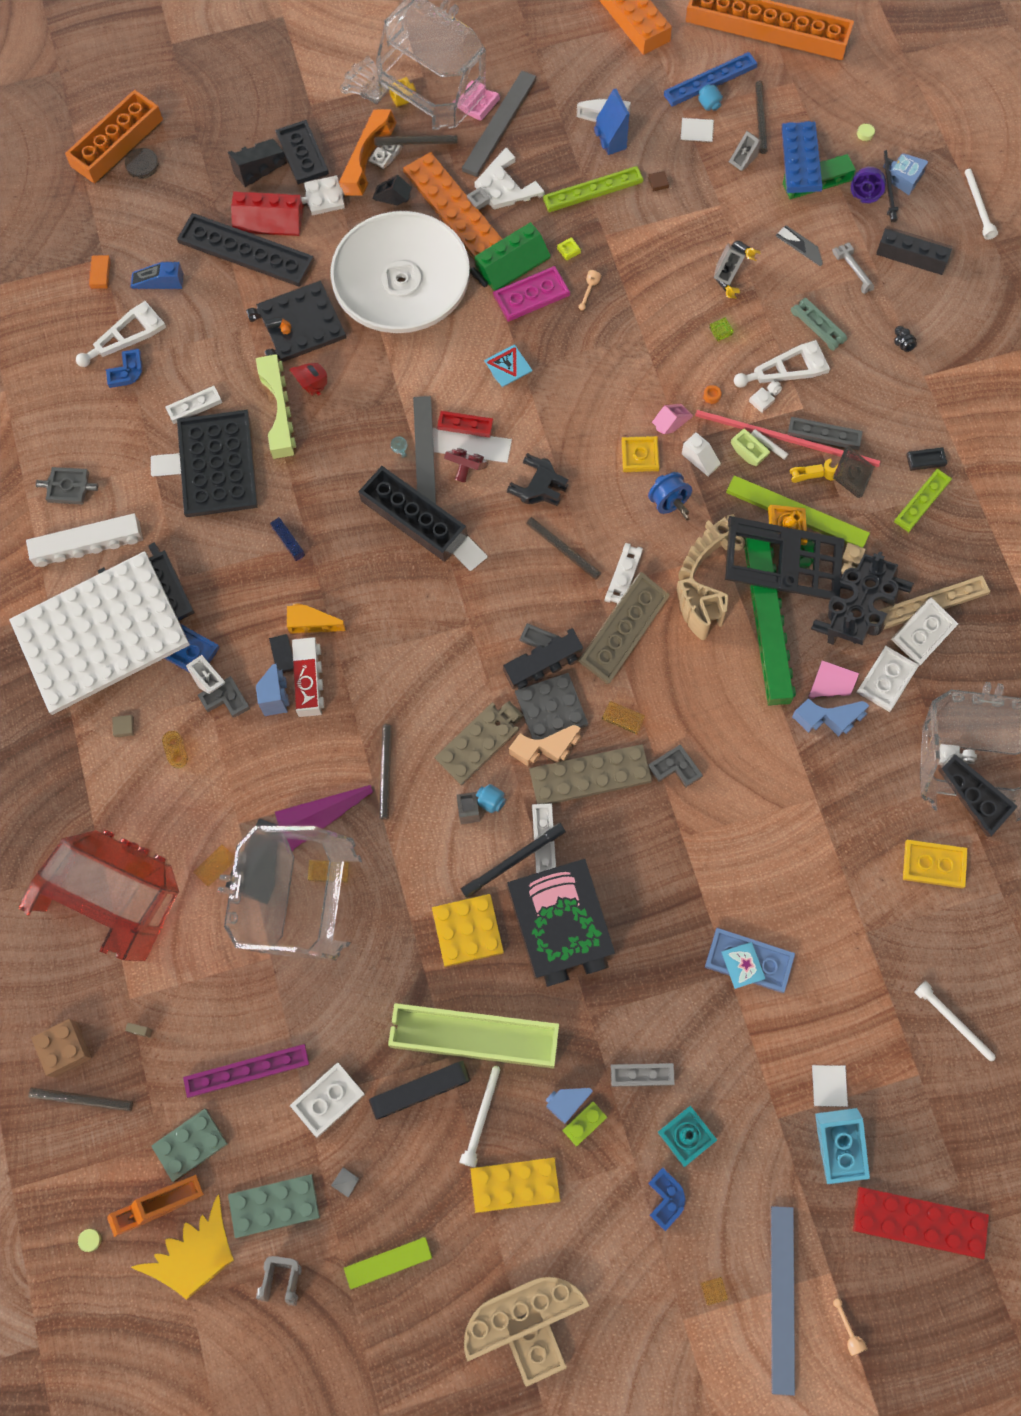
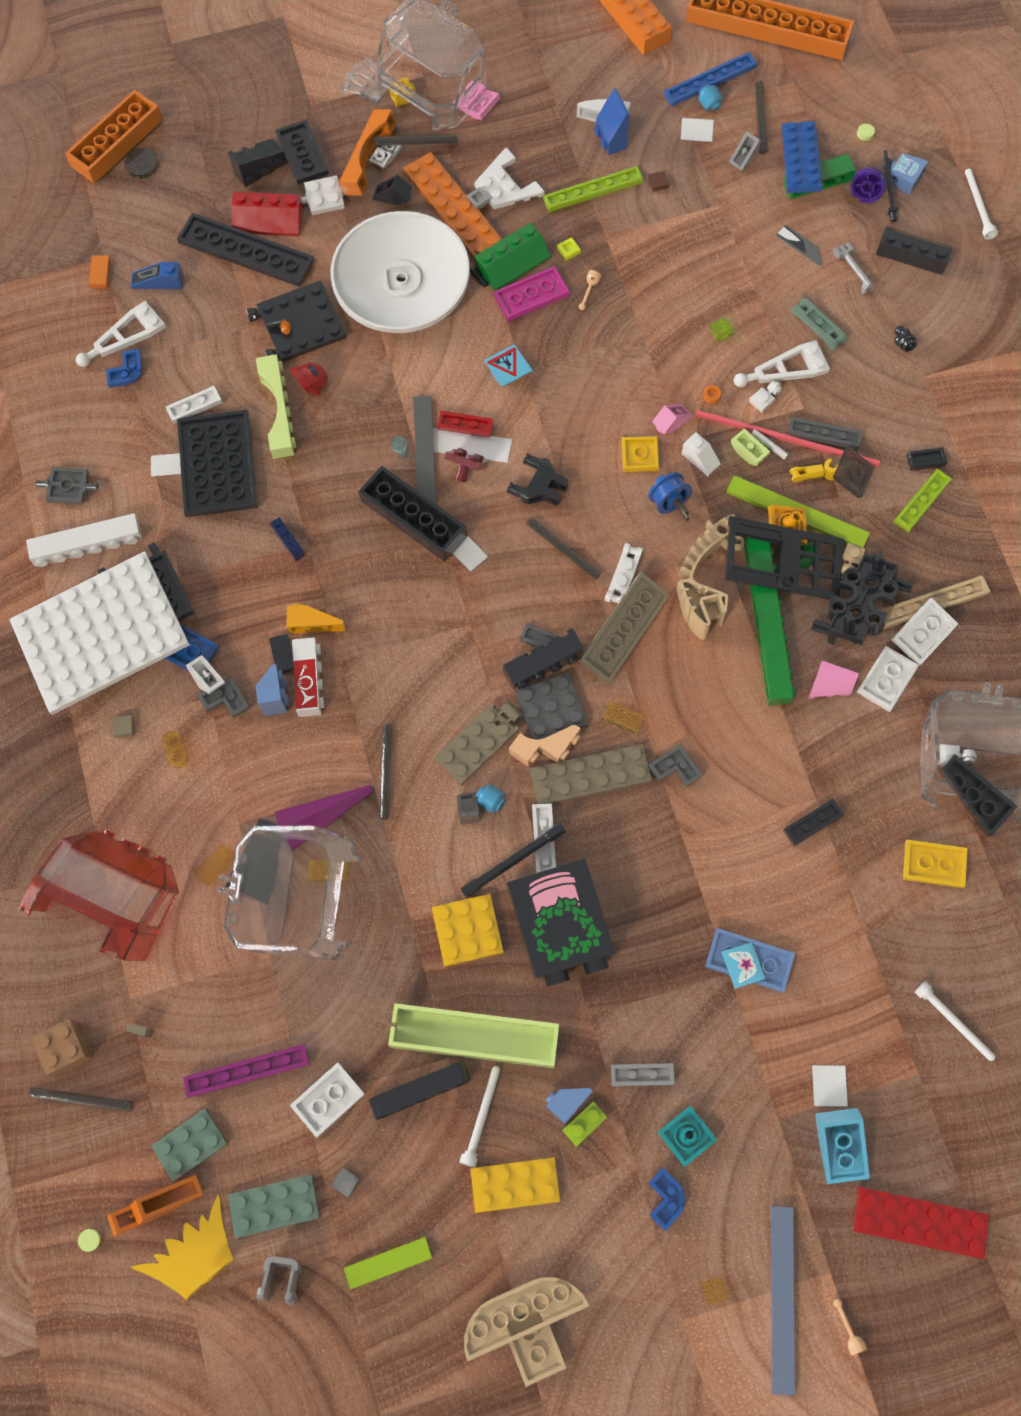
(499, 123): dark grey tile -> none
(729, 264): torso -> none
(813, 822): none -> black plate
(837, 719): medium blue arch -> none

